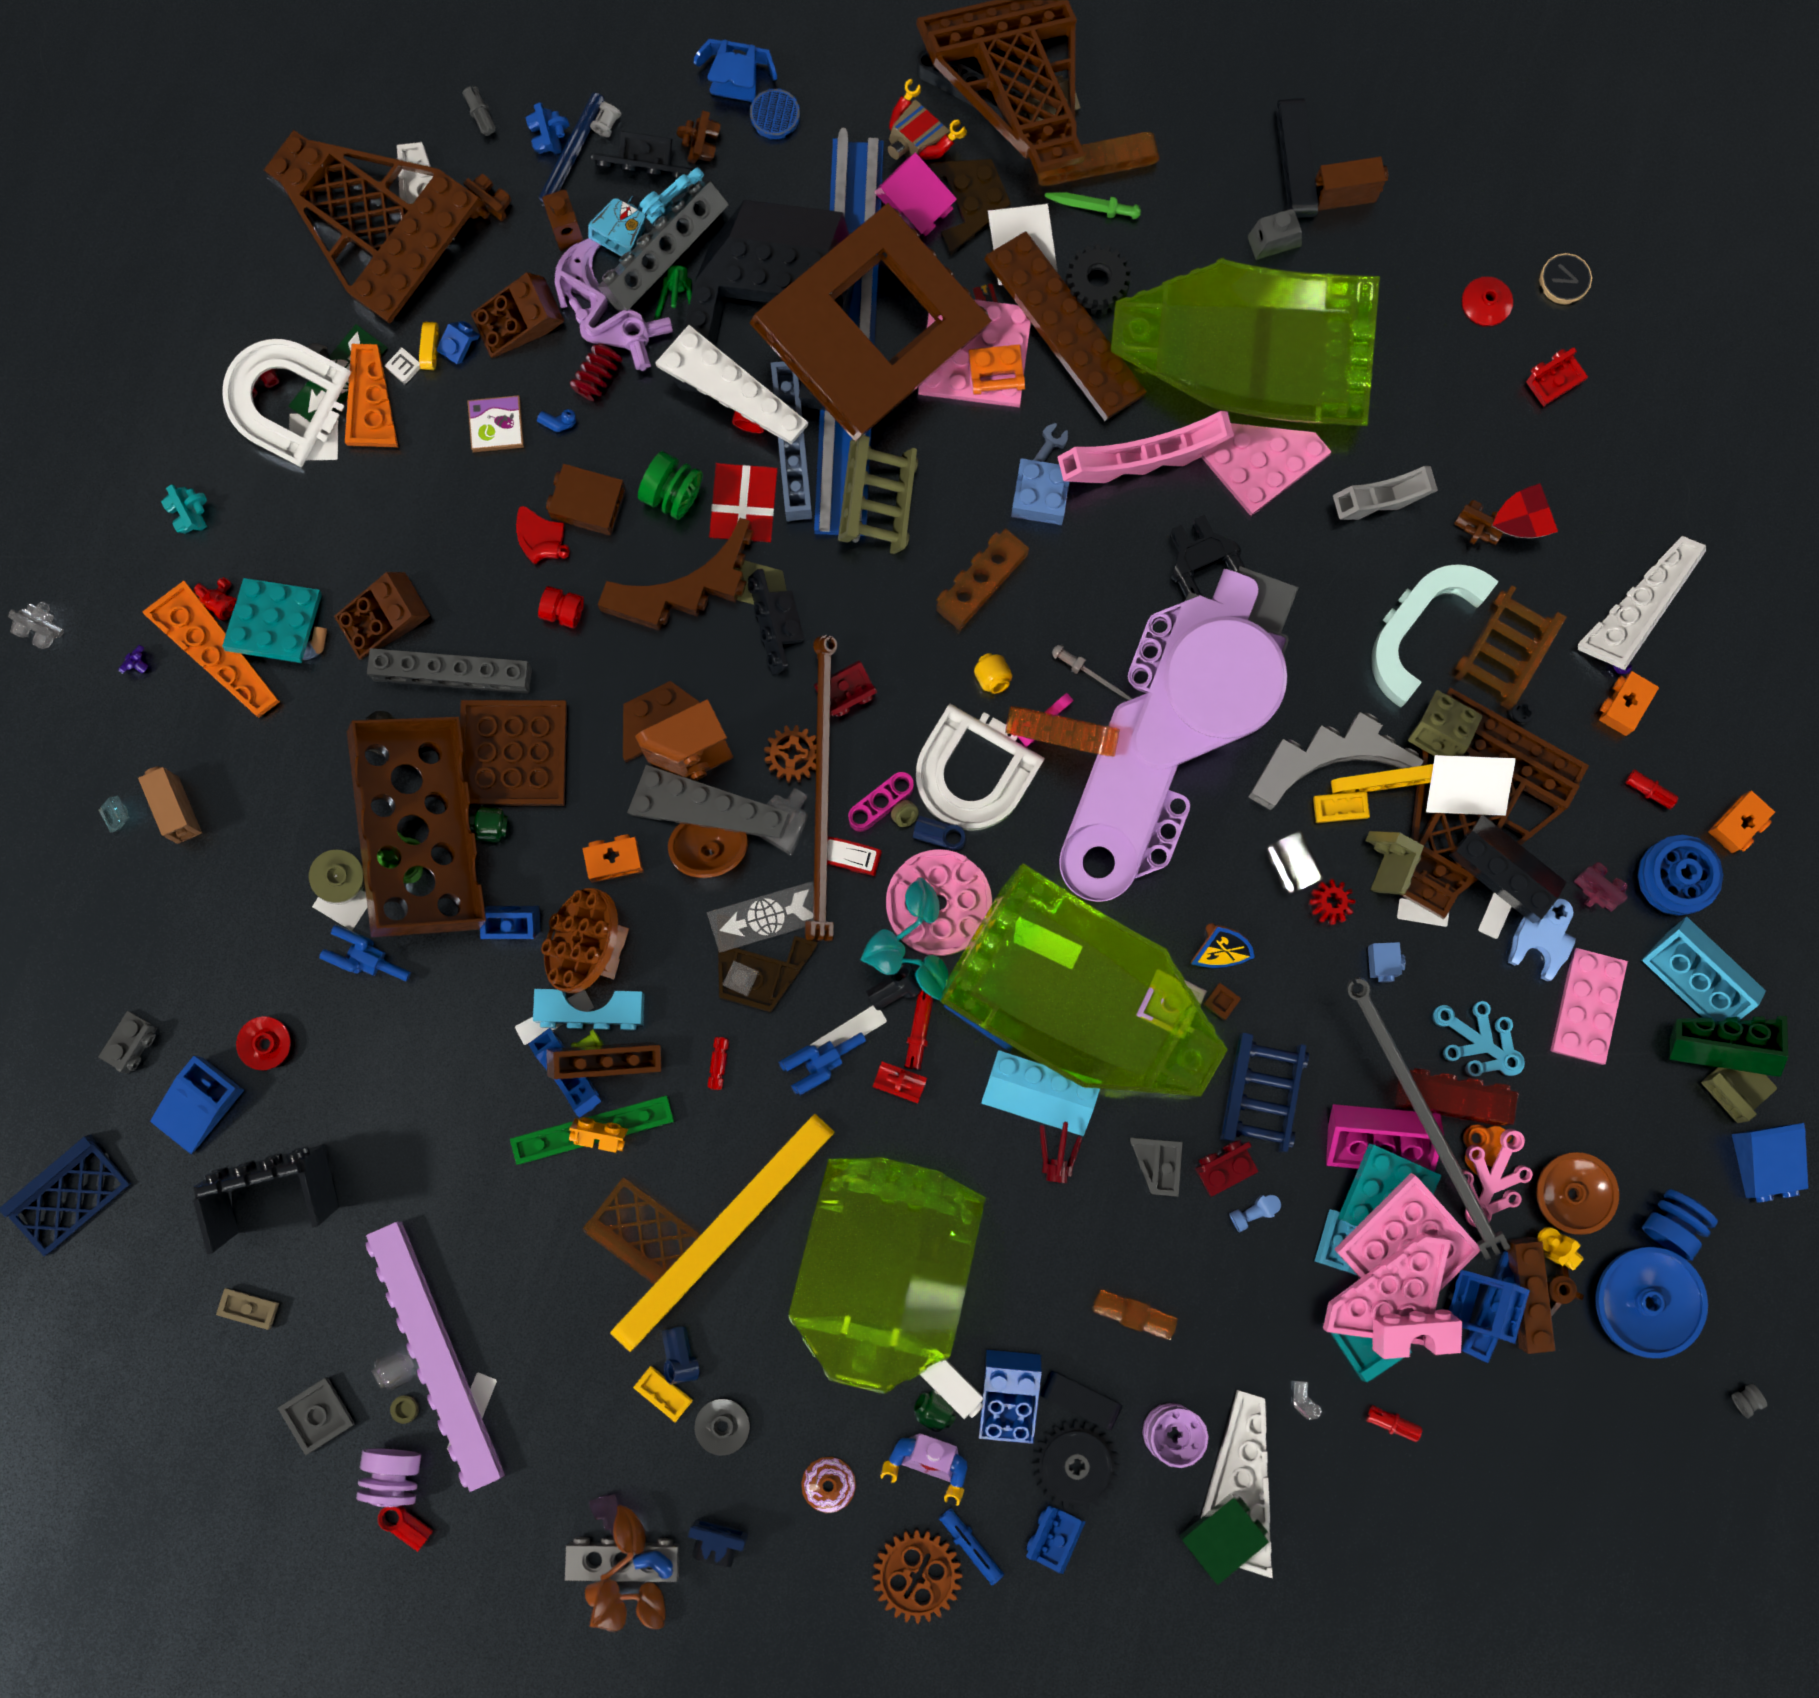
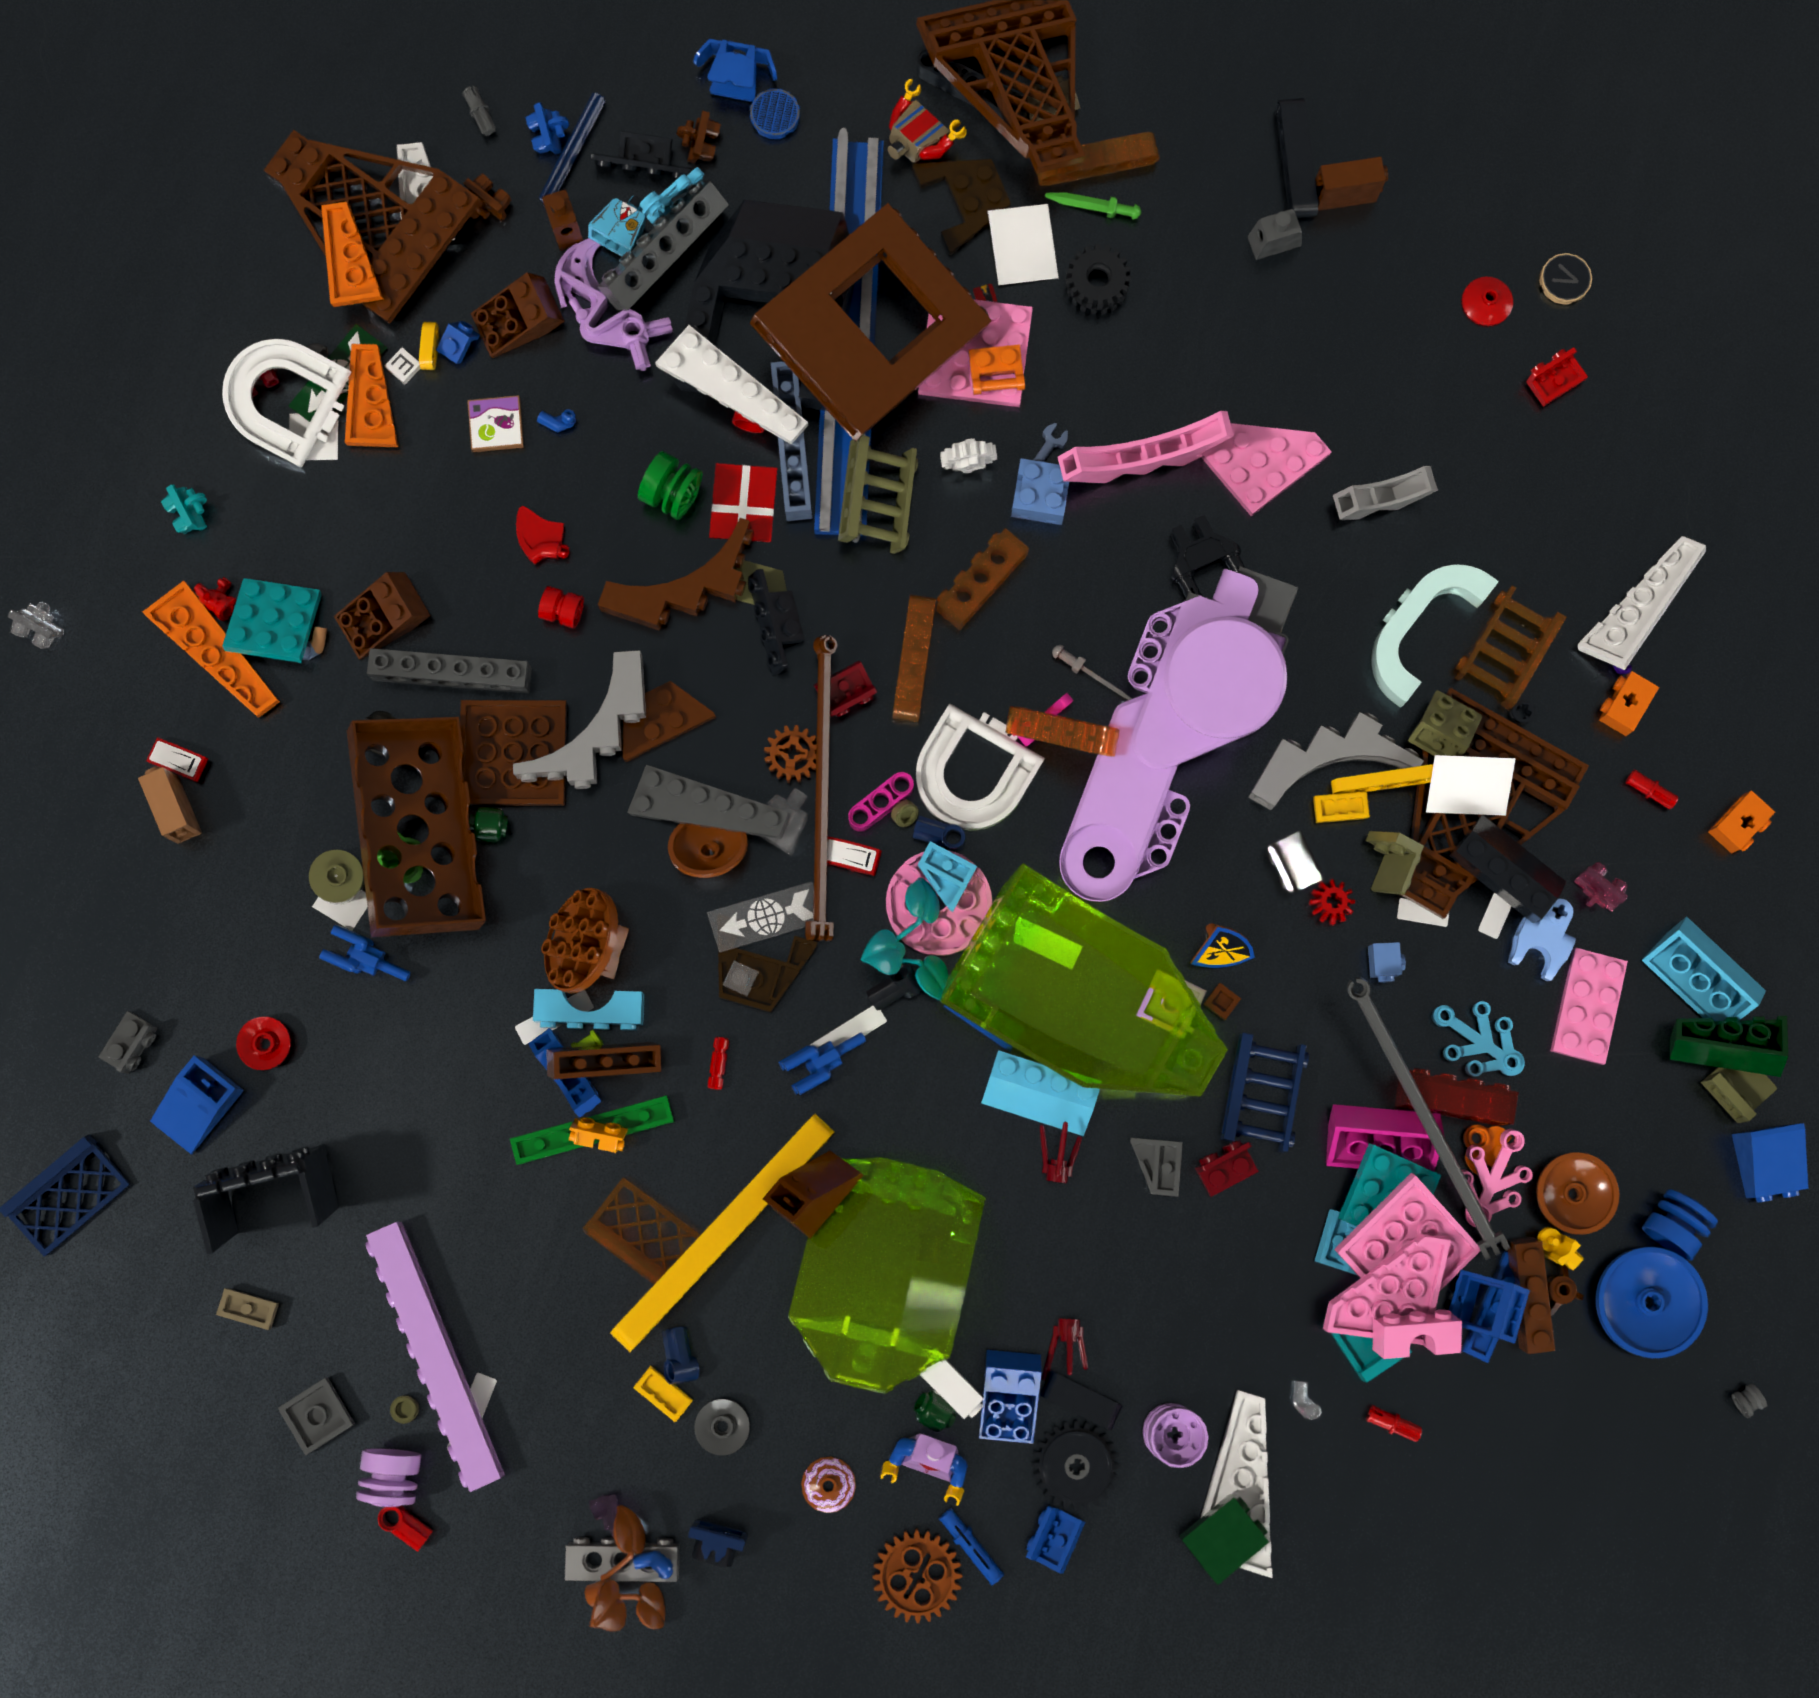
(114, 813): clear light blue plate -> none
(132, 660): dark purple plant -> none
(177, 759): none -> white slope
(348, 265): none -> orange wing
(392, 1370): clear head -> none
(511, 922): blue brick -> none
(585, 499): reddish brown brick -> none
(594, 371): dark red piece -> none
(603, 735): none -> light grey arch
(605, 119): light grey bush -> none
(626, 863): orange brick -> none
(675, 282): green plant -> none
(686, 742): dark orange windscreen -> none
(812, 1191): none -> reddish brown slope
(899, 1082): red hips -> none
(914, 658): none -> clear orange beam
(916, 194): dark pink brick -> none
(917, 1039): red pin -> none
(946, 873): none -> medium azure wing
(968, 455): none -> white gear
(993, 673): yellow head -> none
(1065, 325): reddish brown plate -> none
(1069, 1331): none -> dark red plant
(1135, 1315): clear orange piece -> none
(1258, 340): clear neon green windscreen -> none
(1264, 1206): medium blue leg -> none
(1478, 523): reddish brown hips -> none
(1526, 515): shield -> none
(1703, 871): blue wheel -> none

